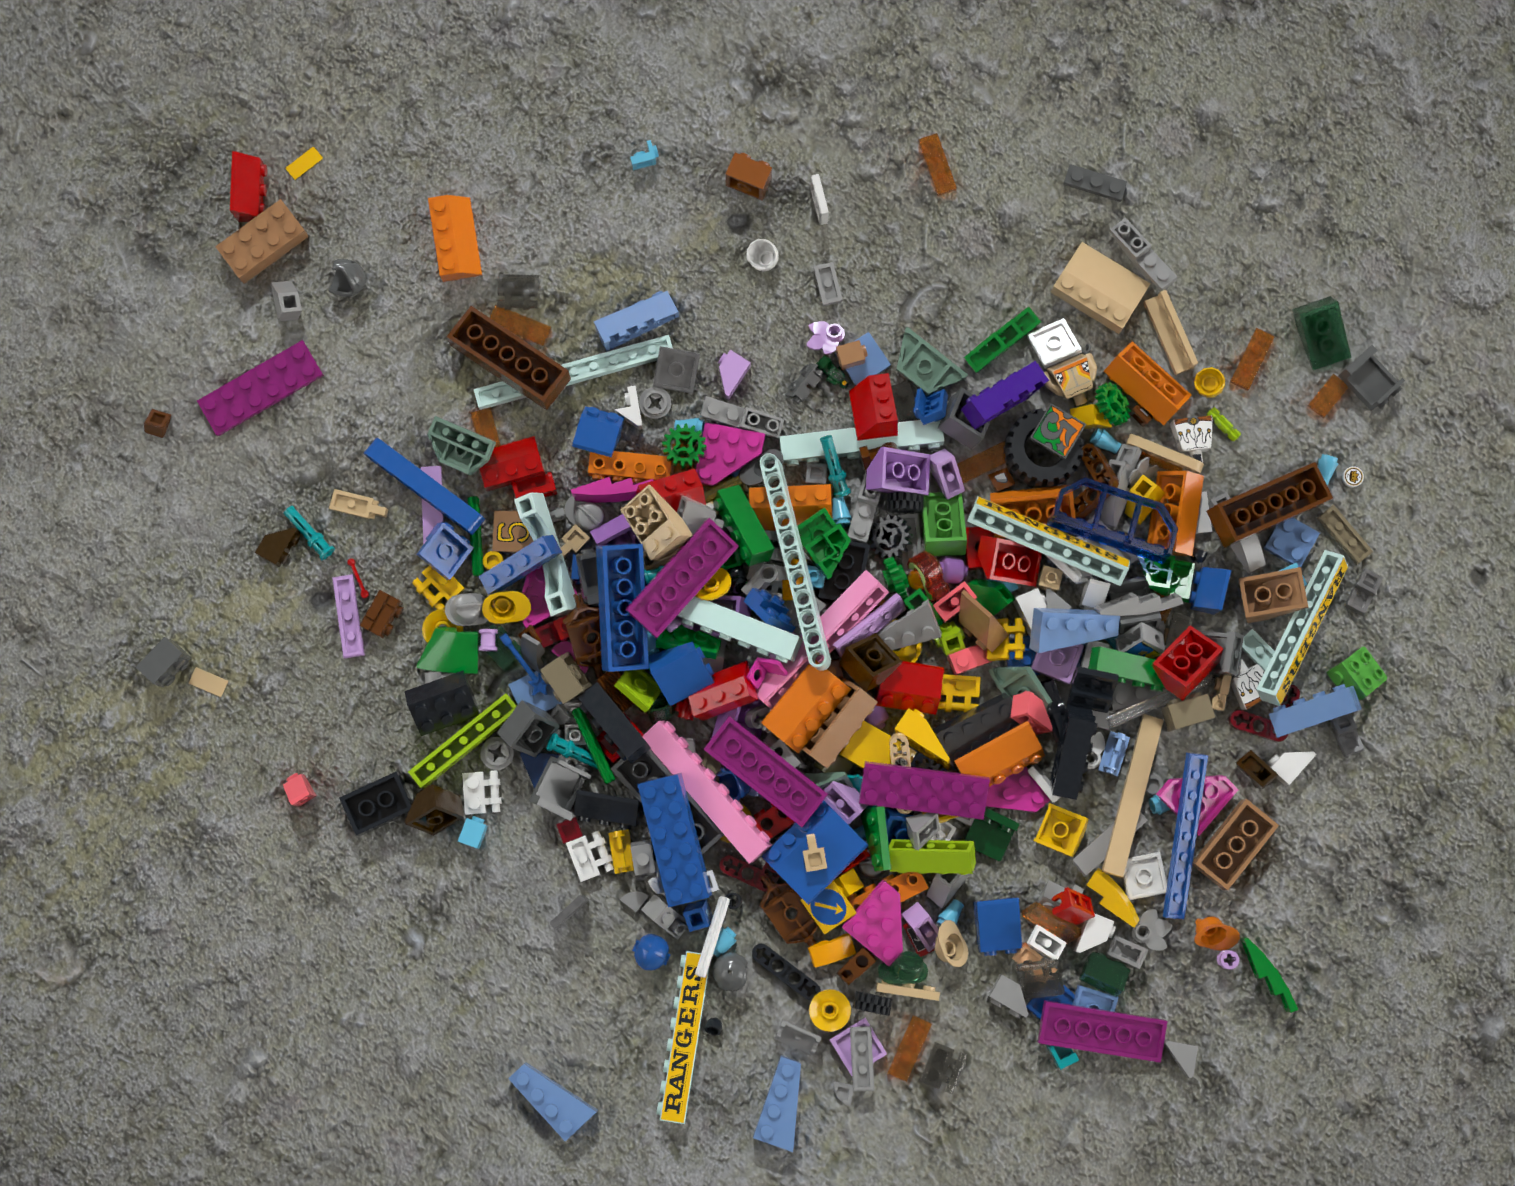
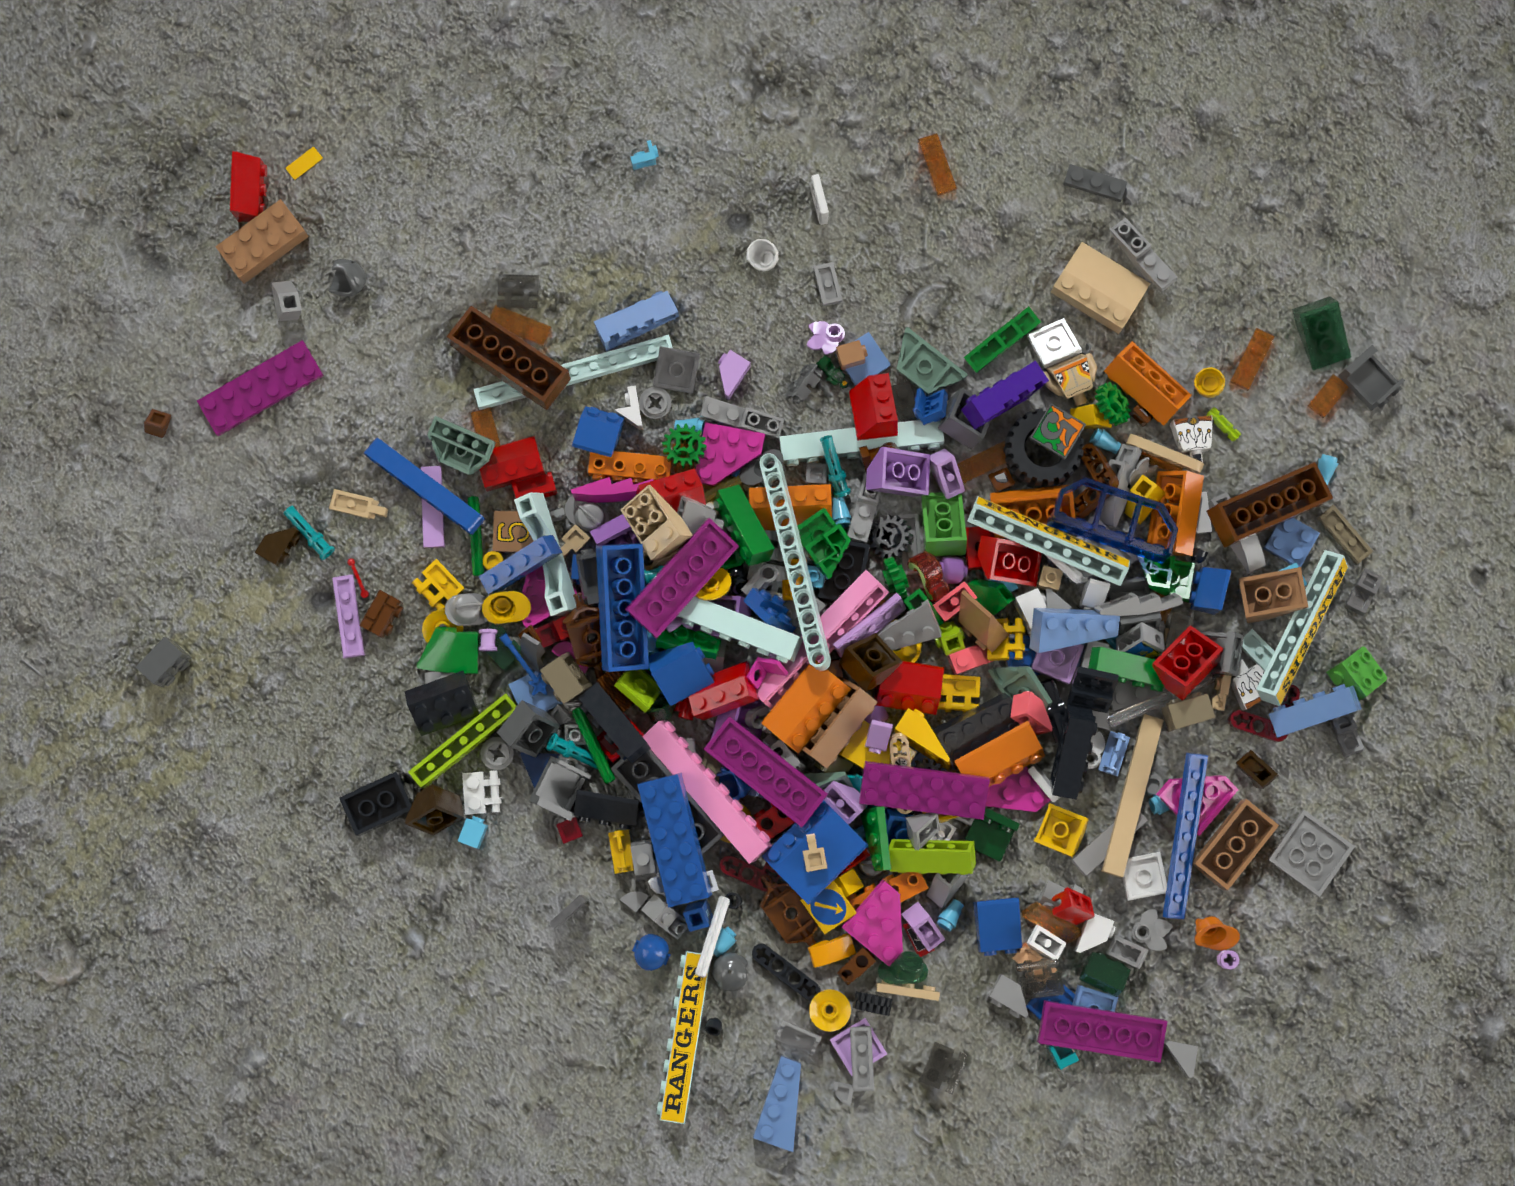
(208, 682): tan sticker -> none
(298, 790): coral slope -> none
(445, 550): plate -> none
(454, 237): orange slope -> none
(554, 1102): medium blue wedge -> none
(583, 857): white plate -> none
(749, 175): dark orange brick -> none
(878, 736): none -> lavender slope
(905, 502): black tyre -> none
(909, 1048): clear orange tile -> none
(914, 580): yellow tile -> none
(950, 945): tan piece -> none
(1113, 897): yellow slope -> none
(1171, 333): tan fence -> none
(1264, 968): green slope -> none
(1290, 765): white slope -> none
(1310, 853): none -> light grey plate
(1352, 477): tile -> none

